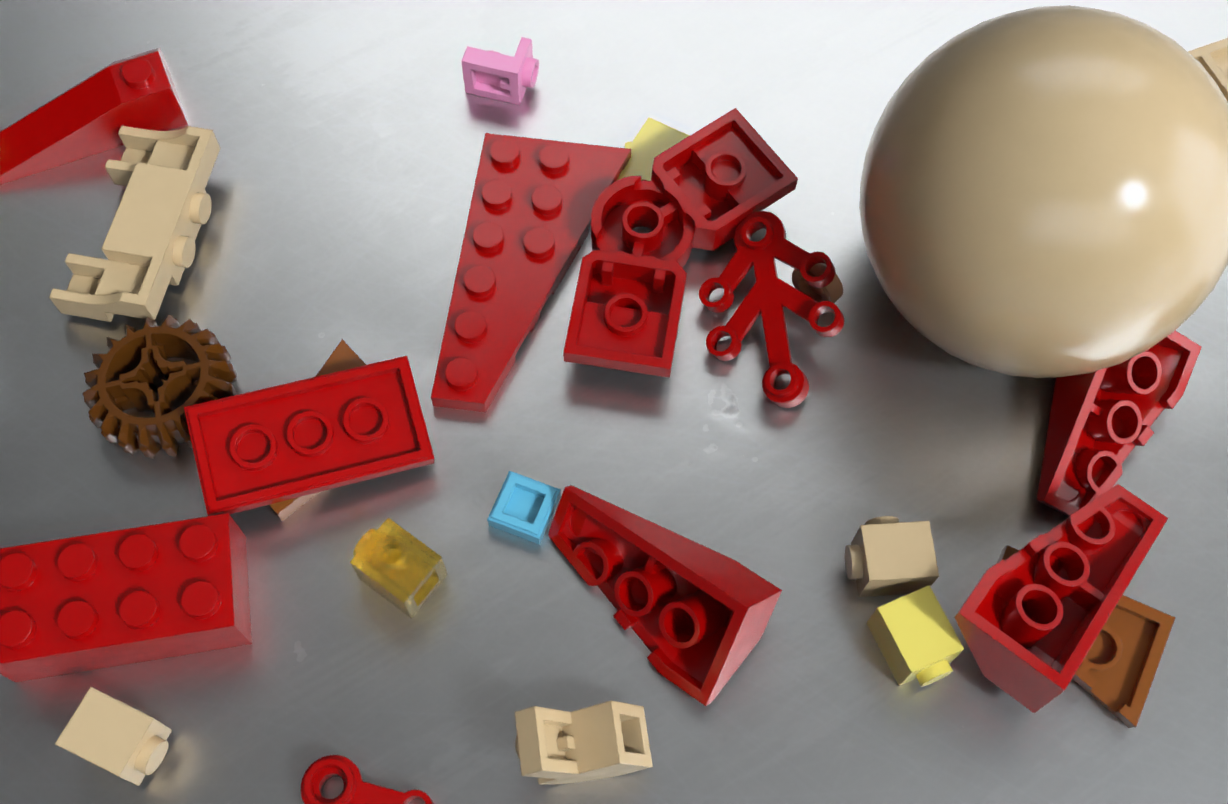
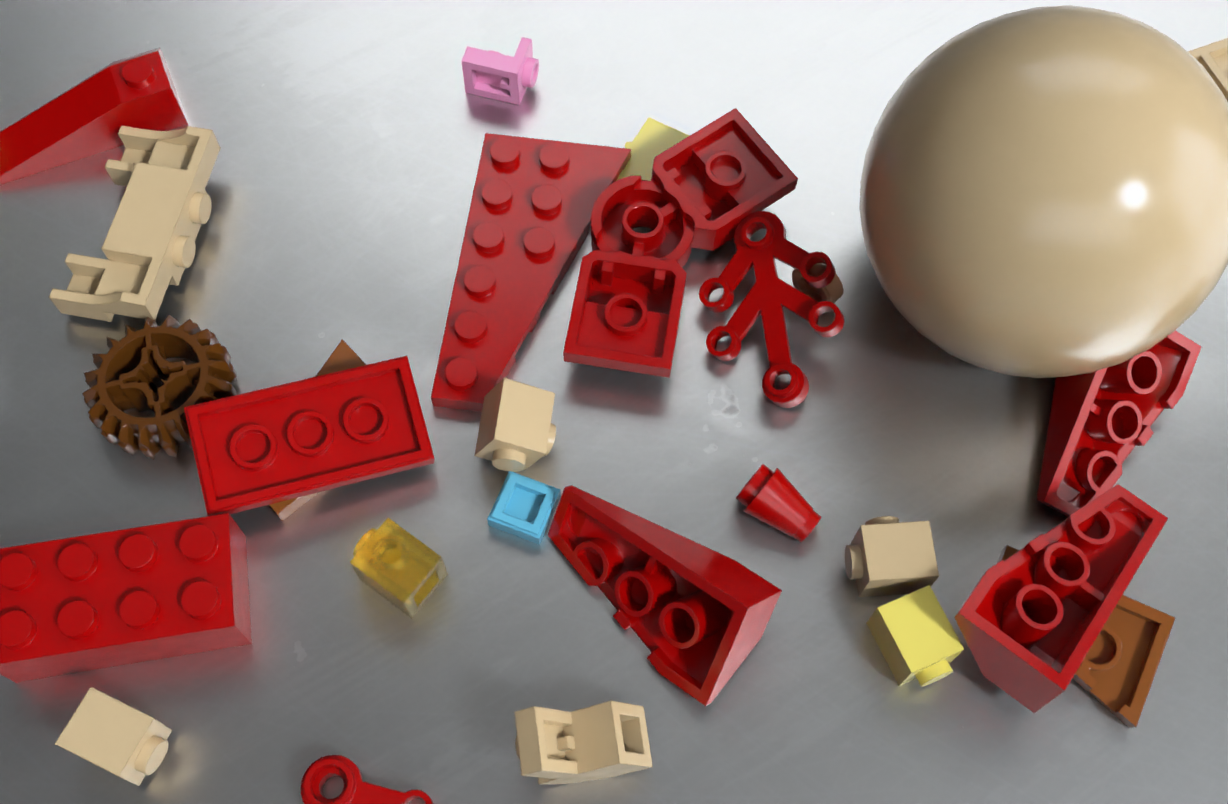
(515, 425): none -> tan brick
(778, 503): none -> red cone

